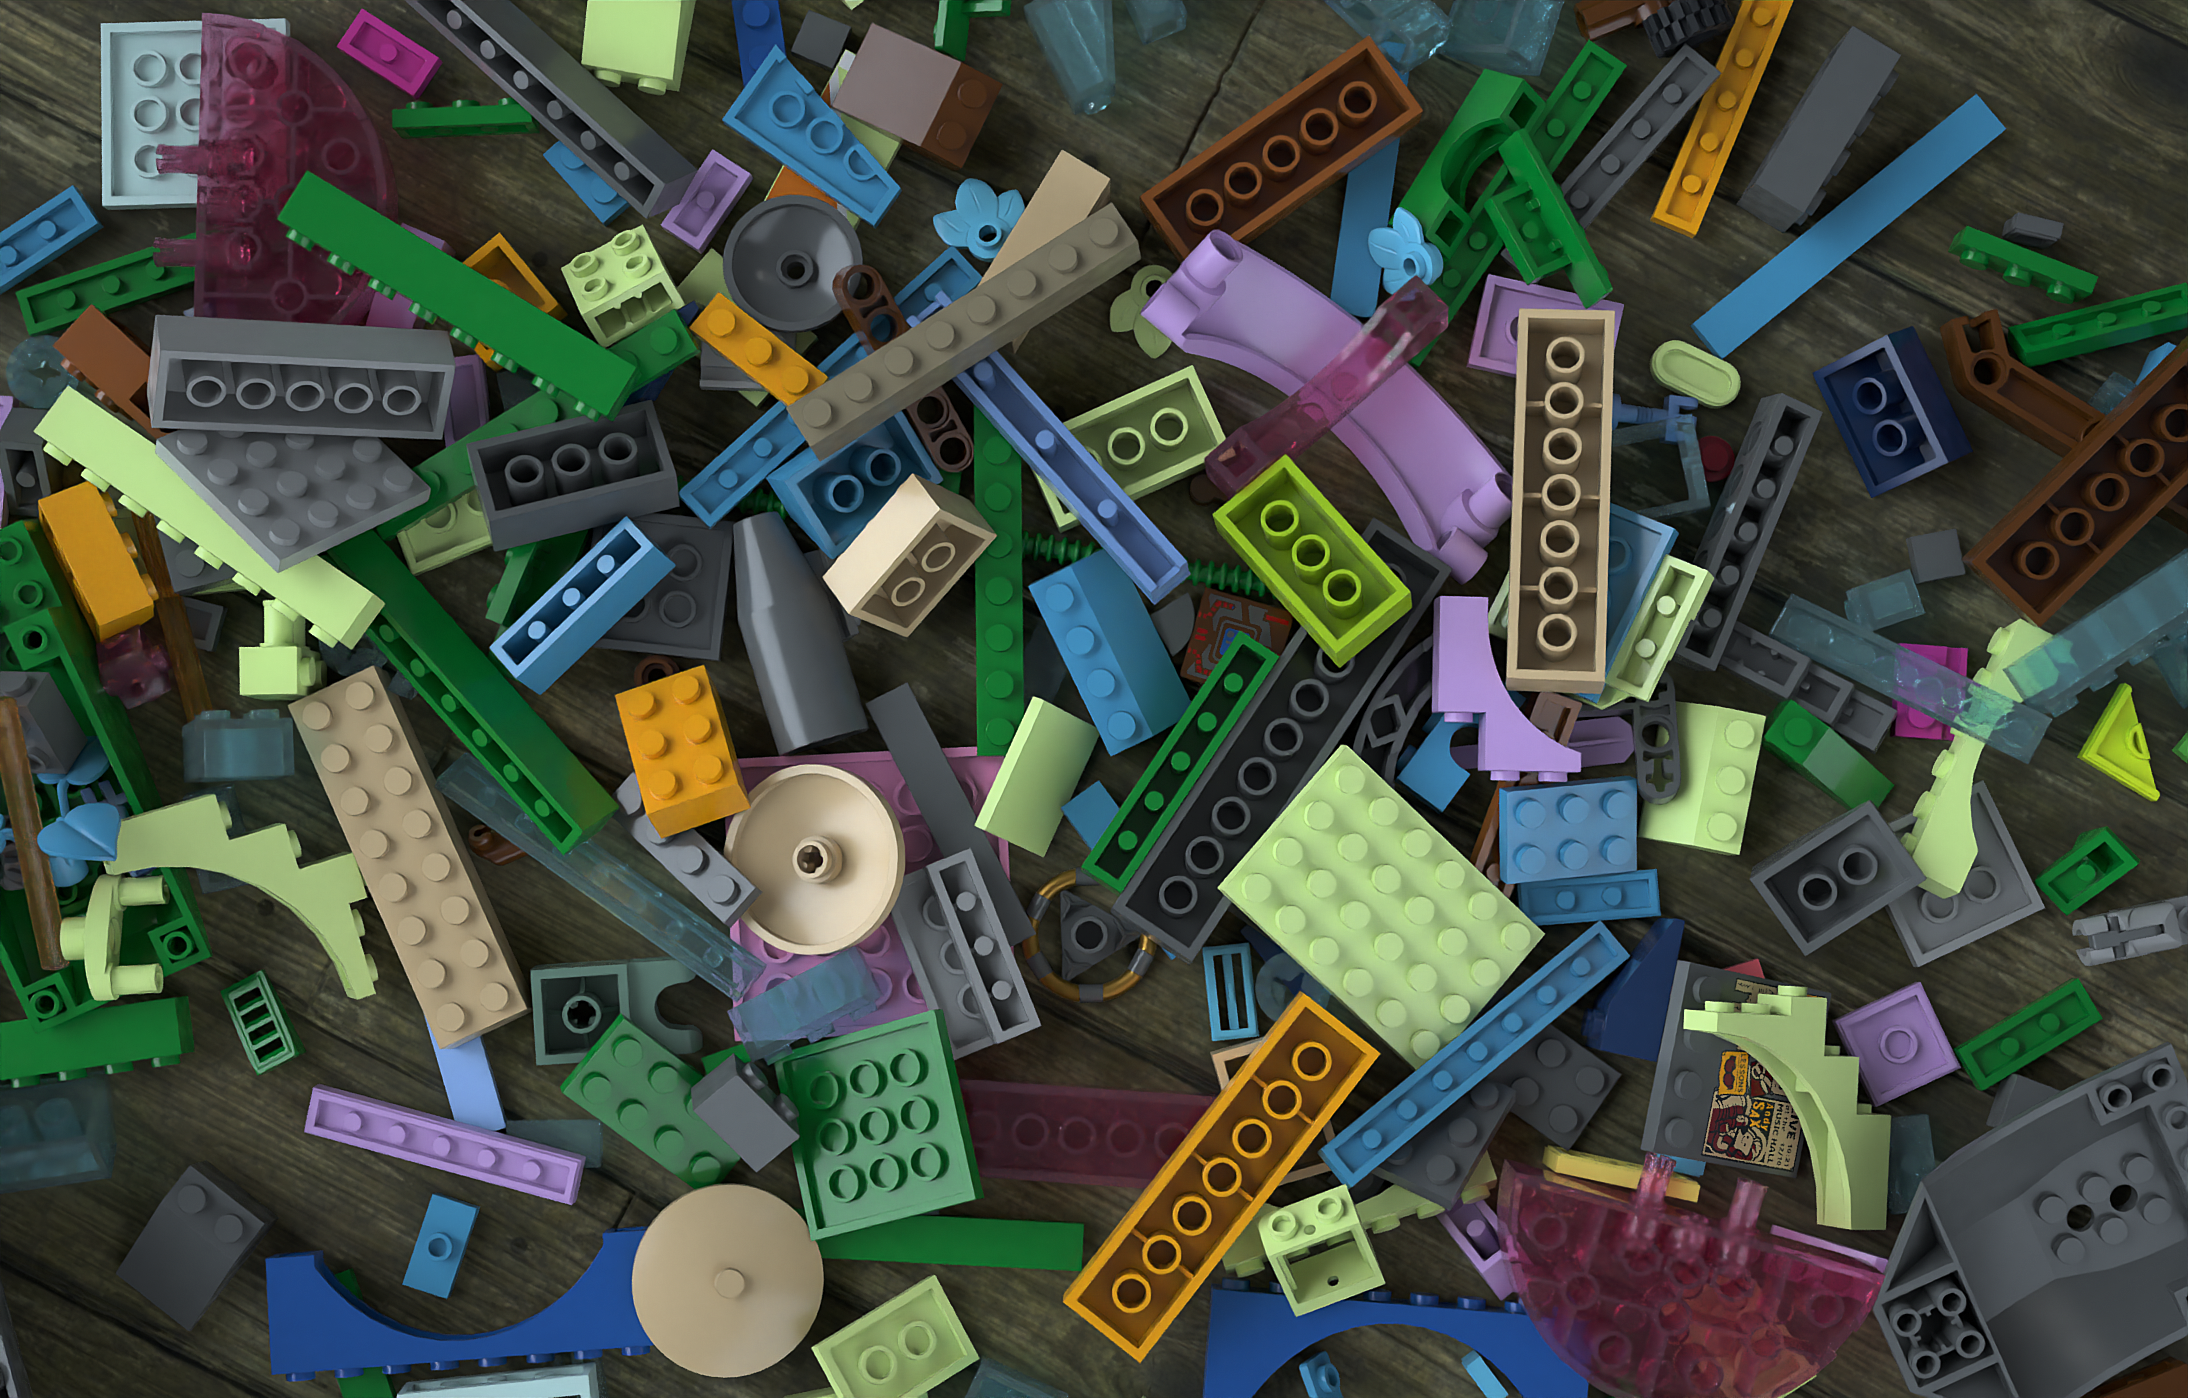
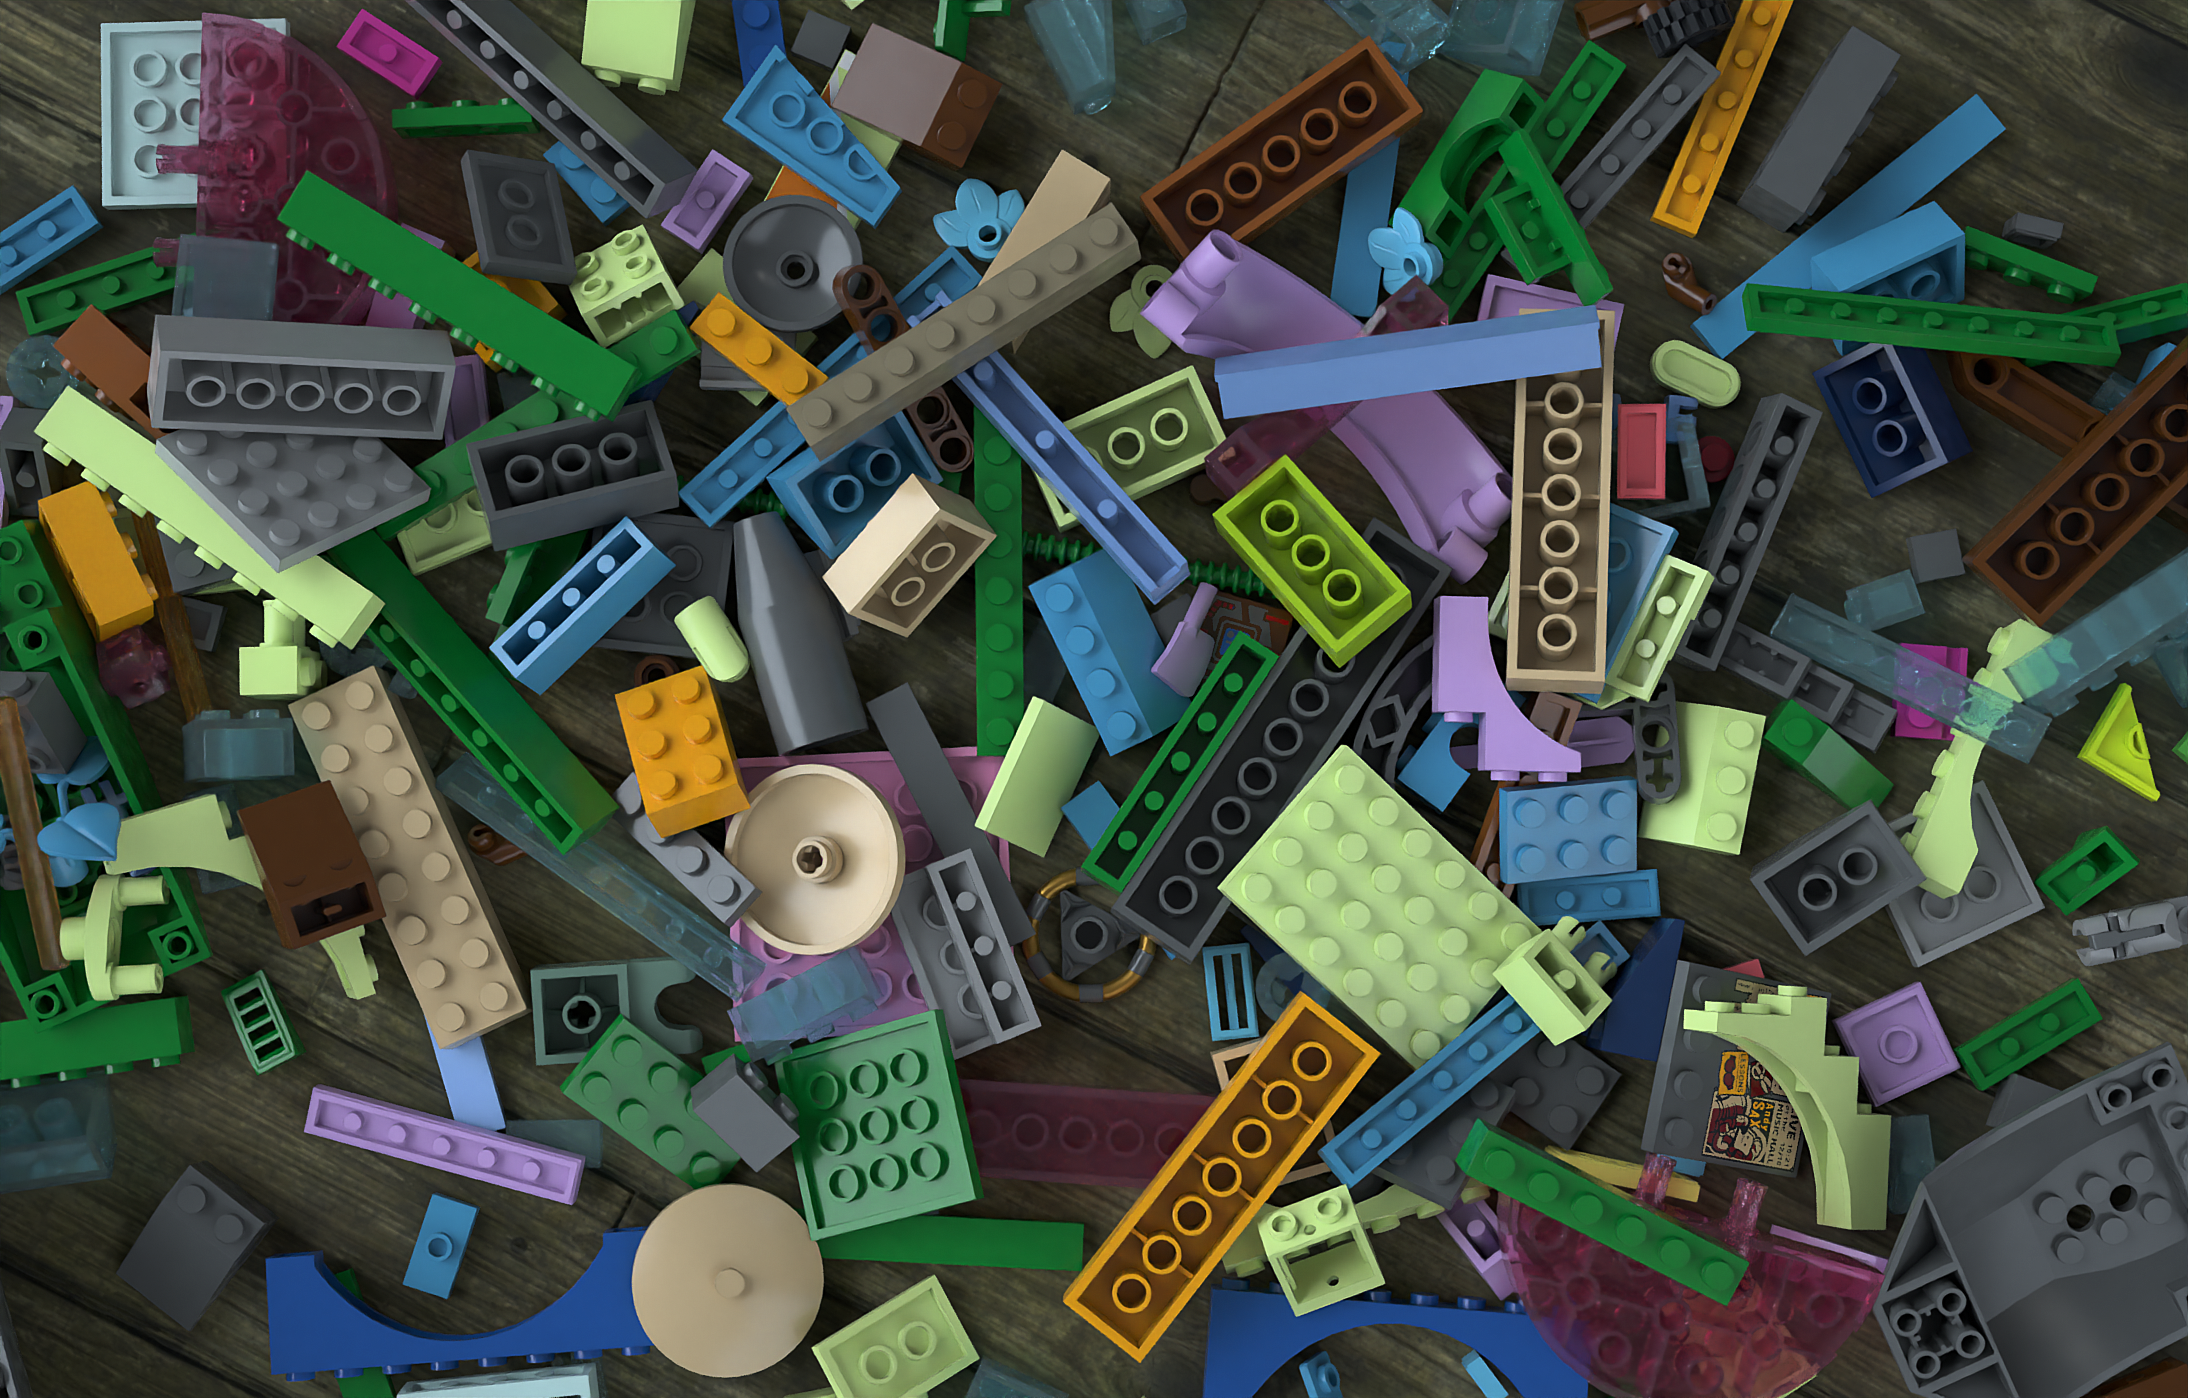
(225, 278): none -> clear light blue tile
(310, 865): none -> reddish brown slope
(518, 217): none -> dark grey plate
(714, 640): none -> yellowish green arm
(1189, 649): none -> lavender piece
(1409, 362): none -> medium blue tile
(1554, 985): none -> yellowish green brick
(1602, 1211): none -> green brick
(1641, 451): none -> coral tile
(1683, 285): none -> reddish brown arm
(1904, 259): none -> dark azure slope
(1930, 325): none -> green plate

